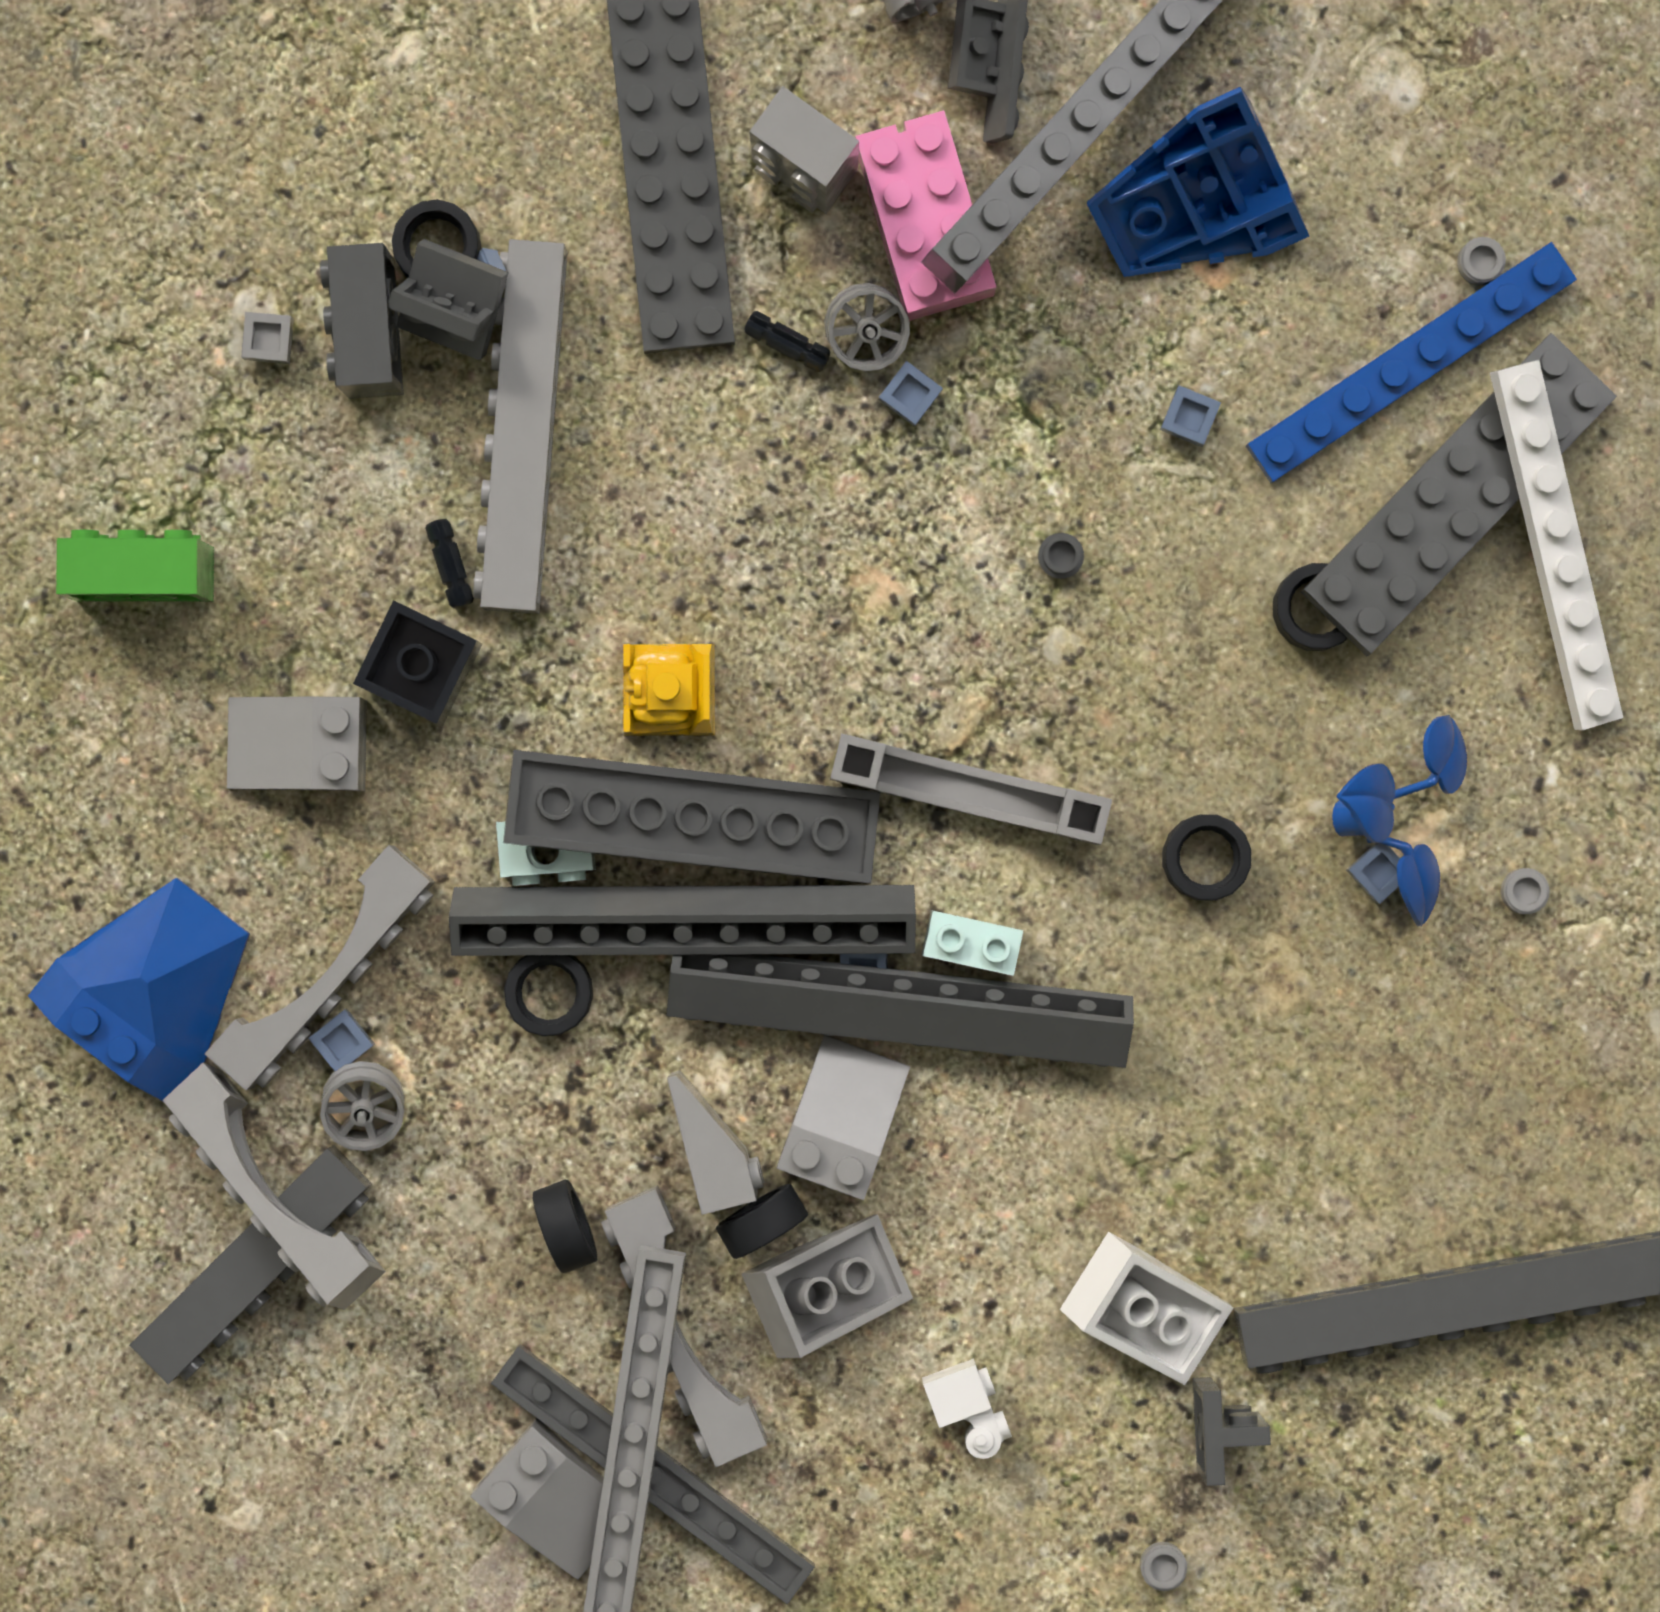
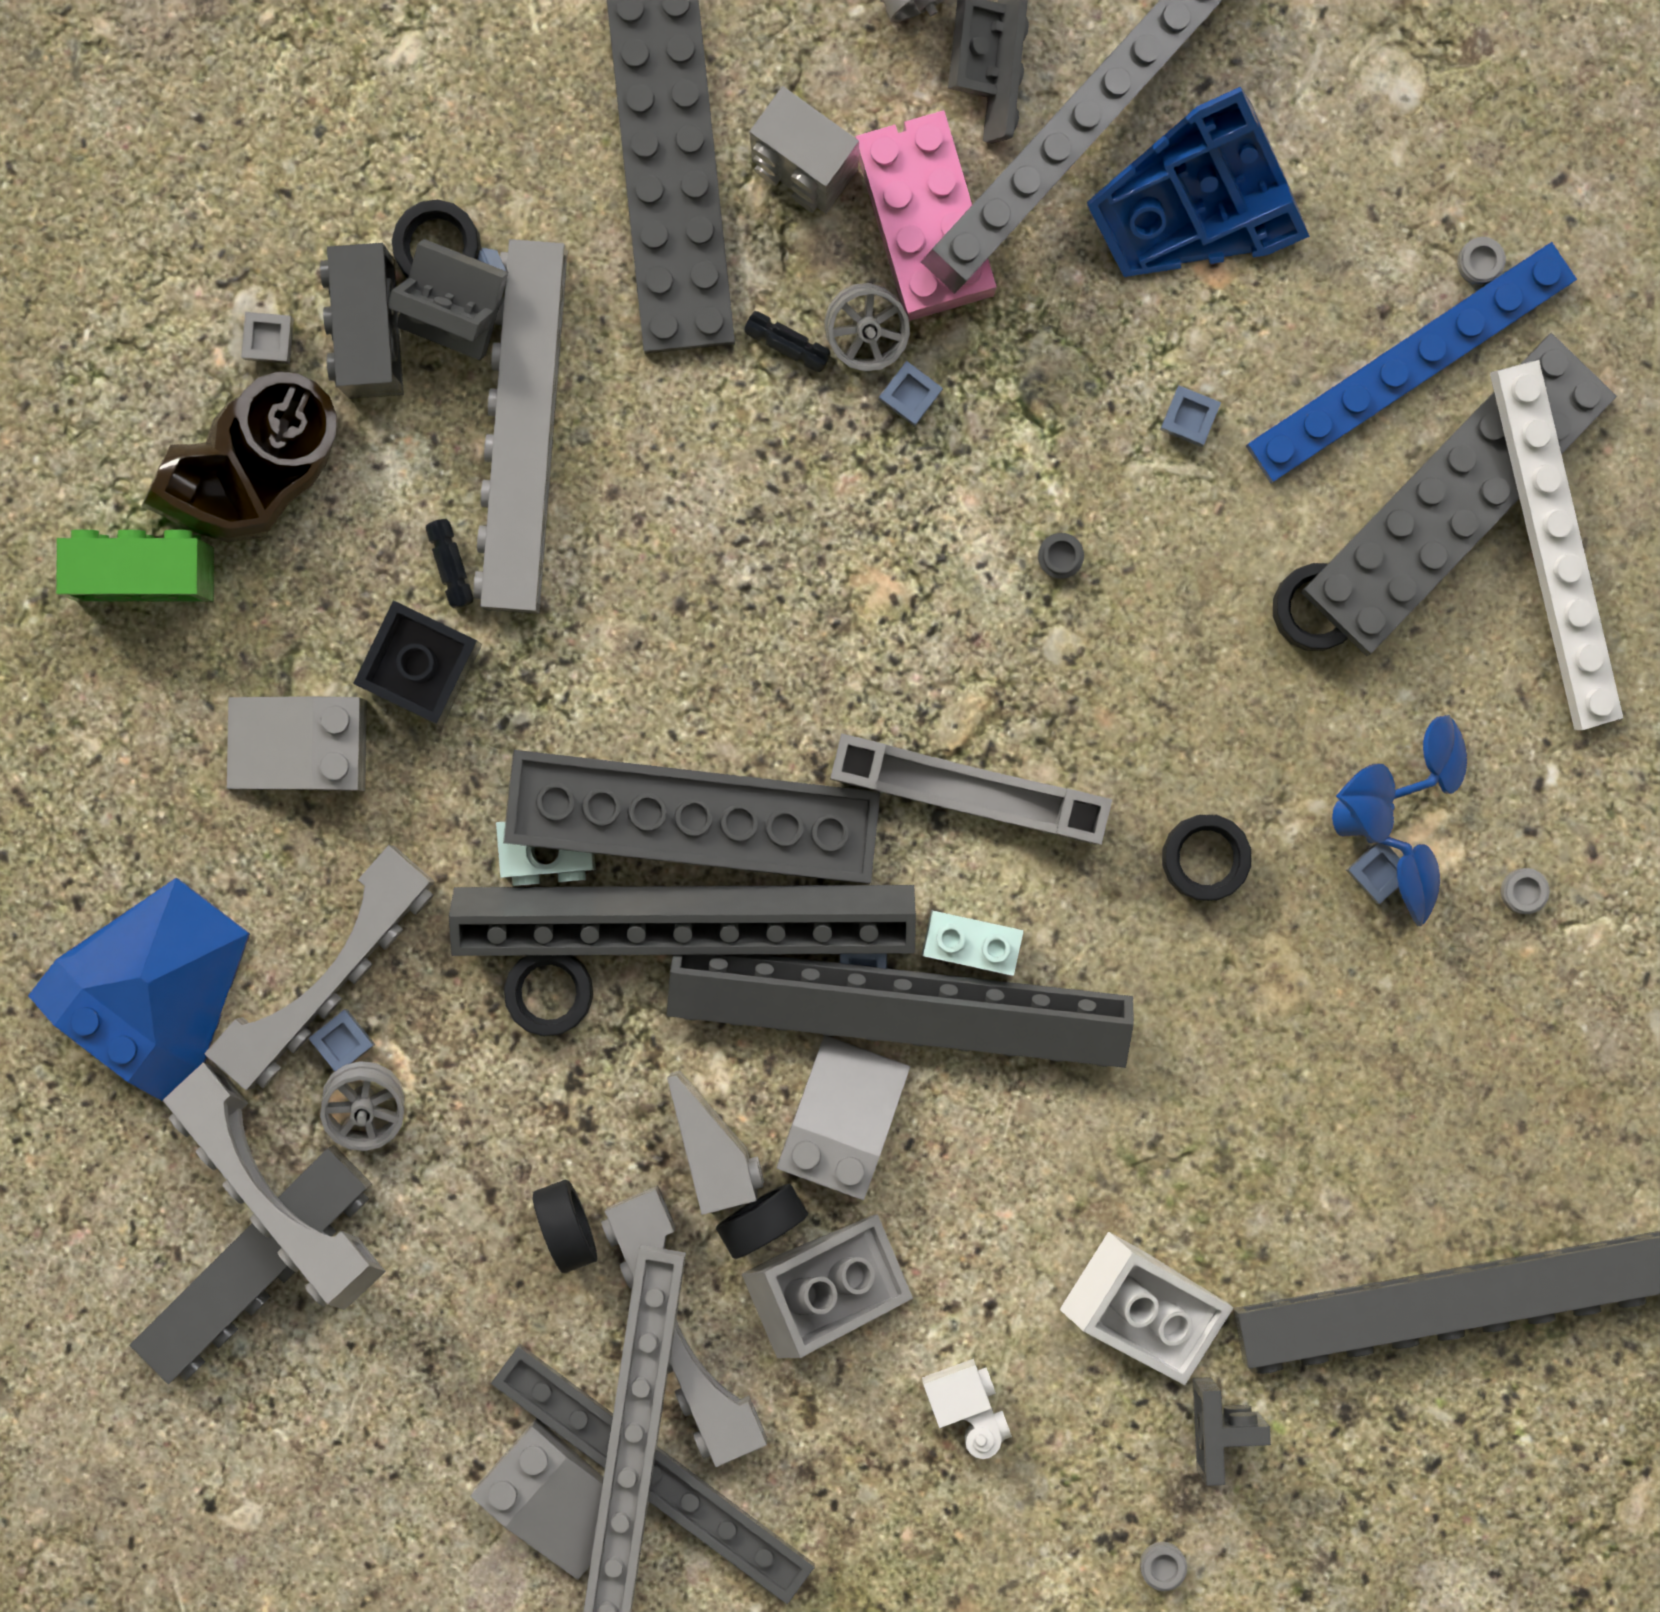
(253, 464): none -> dark brown piece
(669, 689): yellow brick -> none

